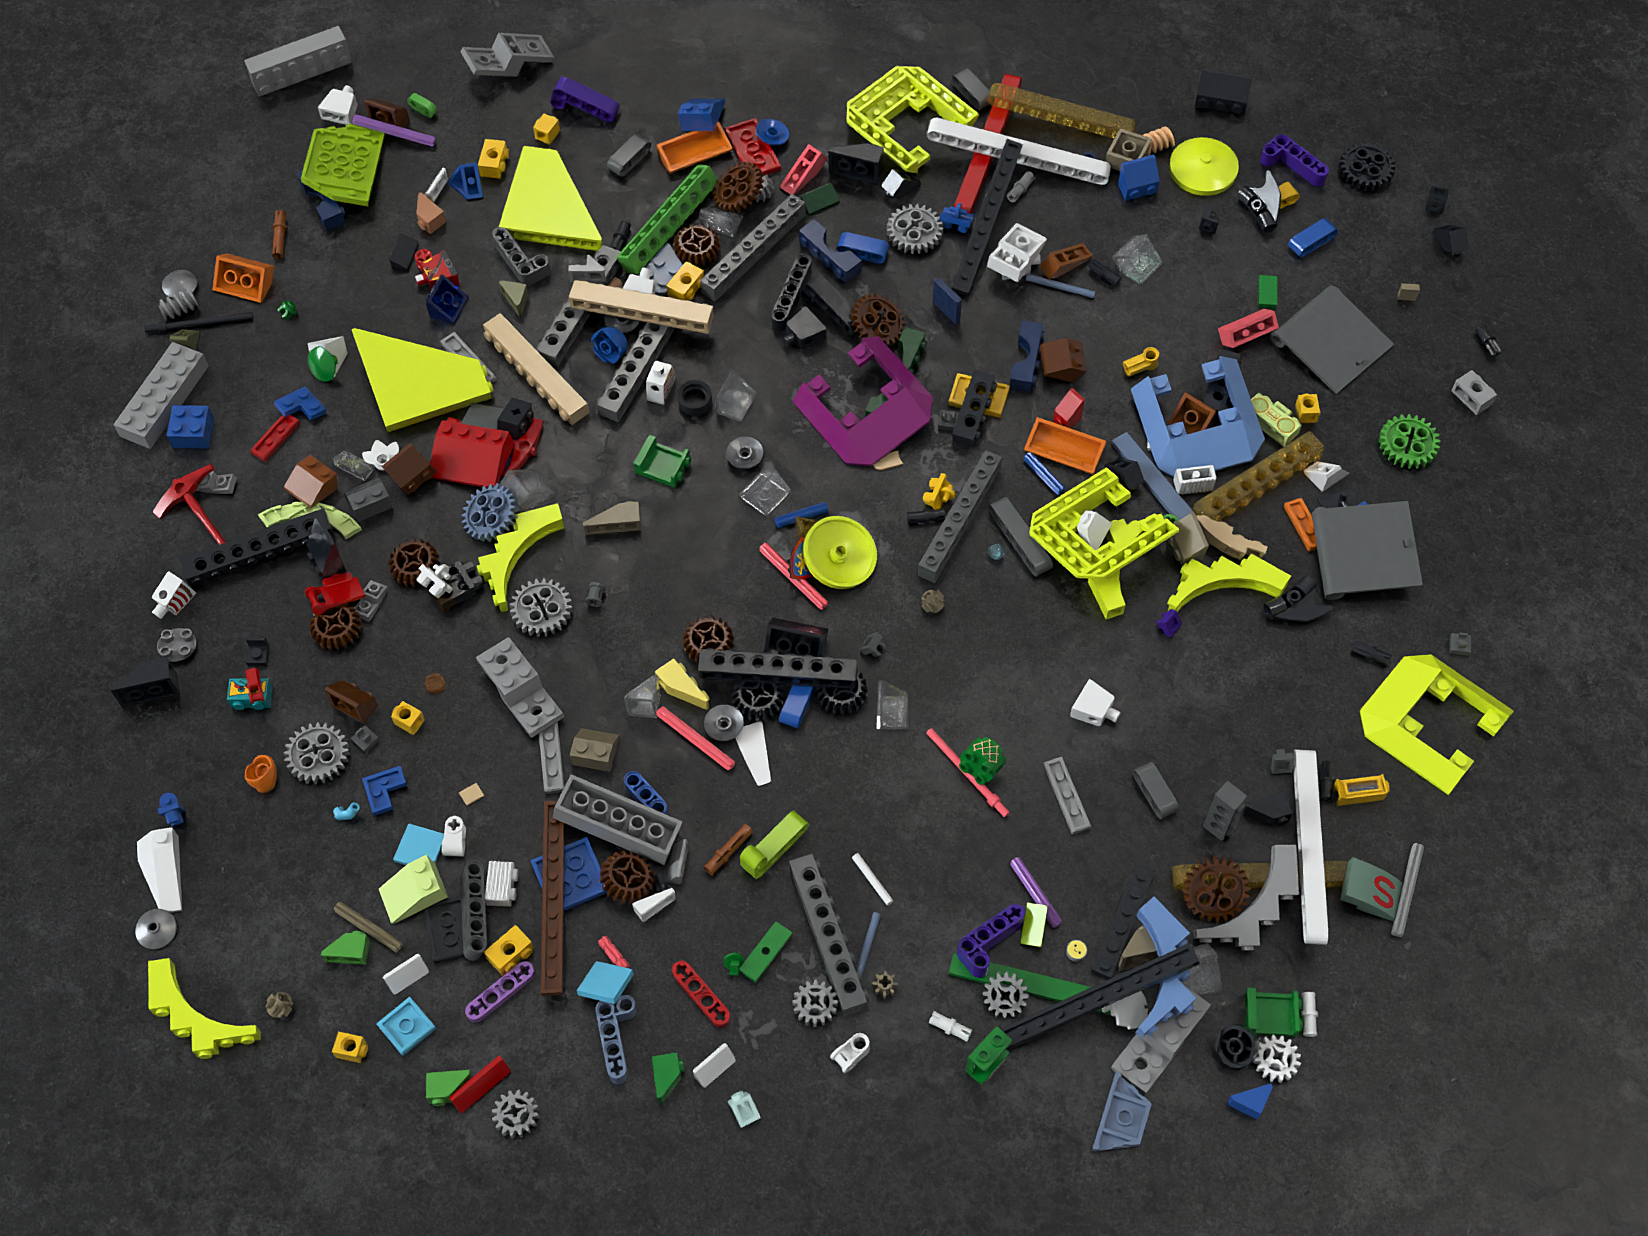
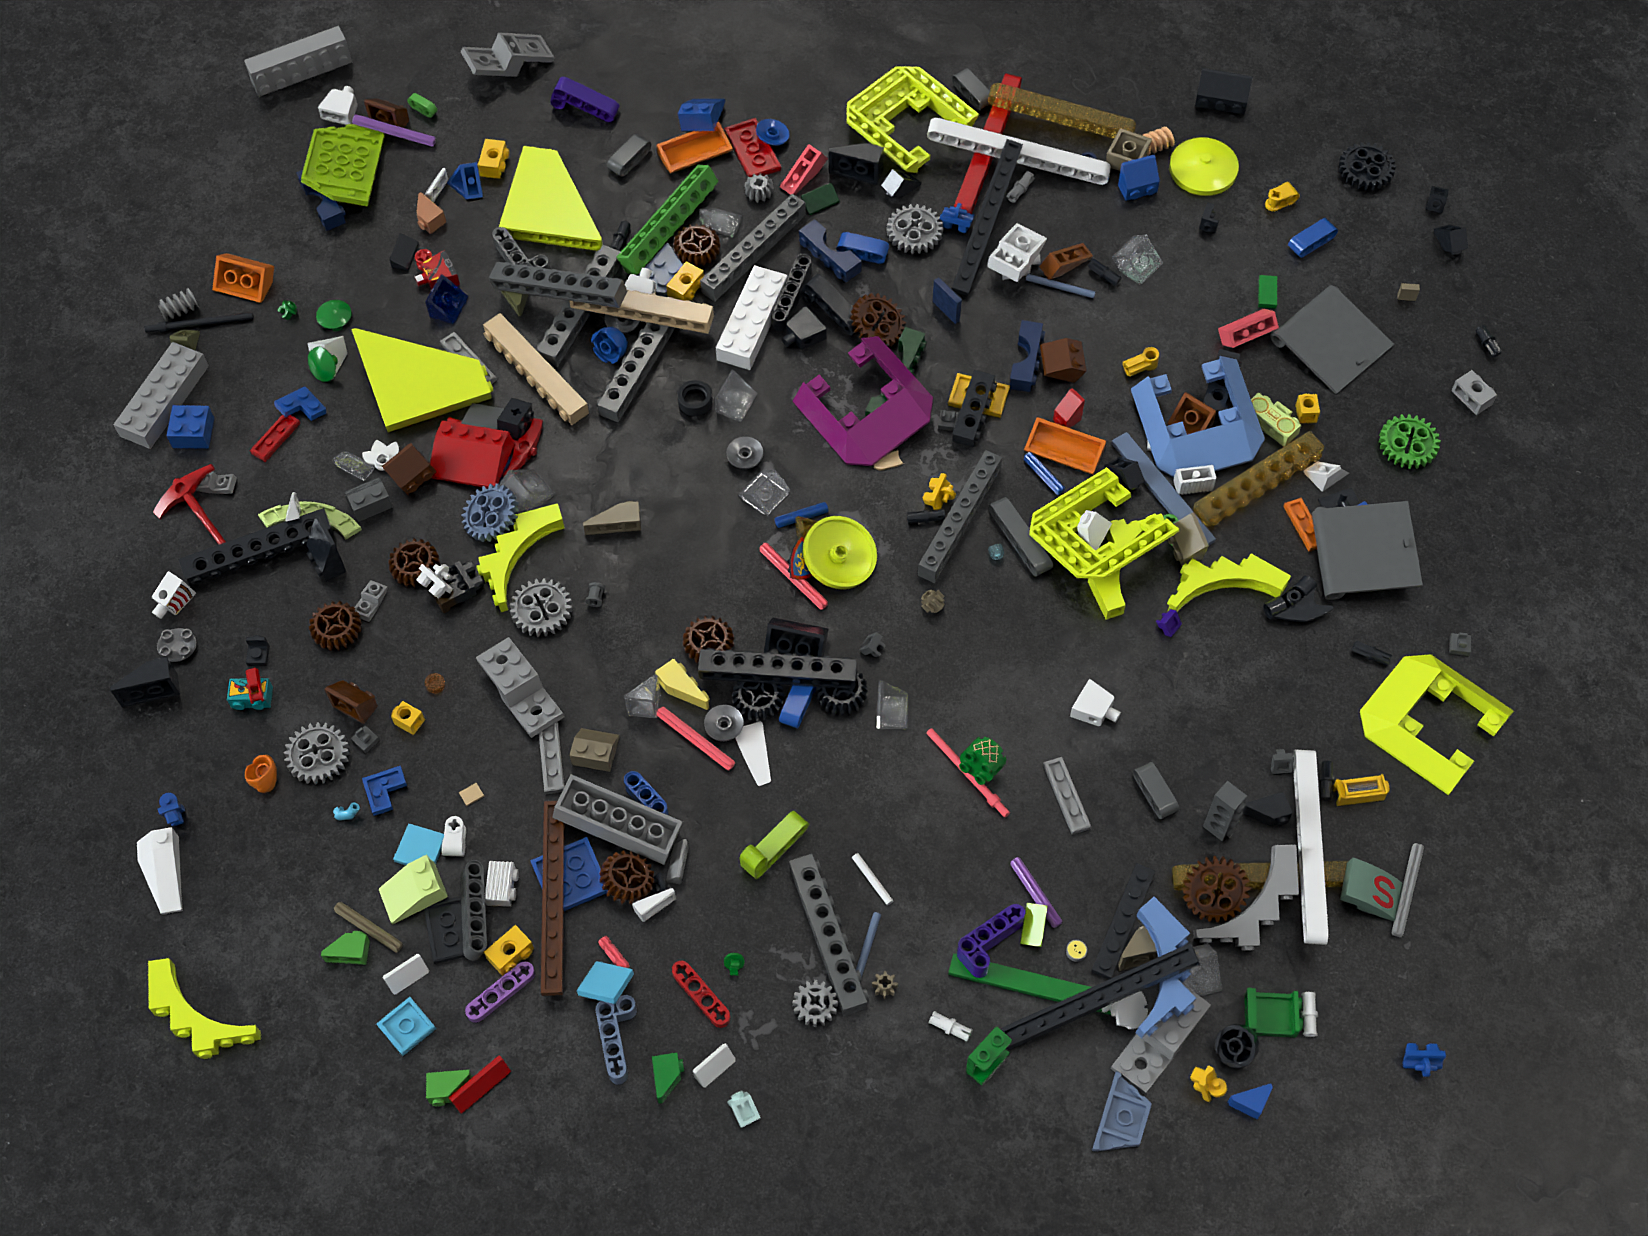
(162, 935): flat silver dish -> none
(179, 281): flat silver dish -> none
(279, 232): dark orange pin -> none
(279, 1005): dark tan gear -> none
(294, 508): none -> white slope
(311, 481): dark orange slope -> none
(333, 314): none -> green dish
(336, 591): red piece -> none
(343, 1041): yellow brick -> none
(524, 1111): light grey gear -> none
(546, 128): yellow brick -> none
(558, 284): none -> dark grey brick
(591, 272): light grey slope -> none
(660, 376): white torso -> none
(661, 462): green panel -> none
(738, 187): reddish brown gear -> none
(738, 839): dark orange pin -> none
(750, 318): none -> white brick
(773, 943): green tile -> none
(850, 1052): white piece -> none
(1012, 988): light grey gear -> none
(1208, 1083): none -> yellow hips
(1221, 537): tan slope -> none
(1263, 202): pin -> none
(1280, 1066): white gear -> none
(1296, 158): dark purple beam -> none
(1423, 1060): none -> blue hips

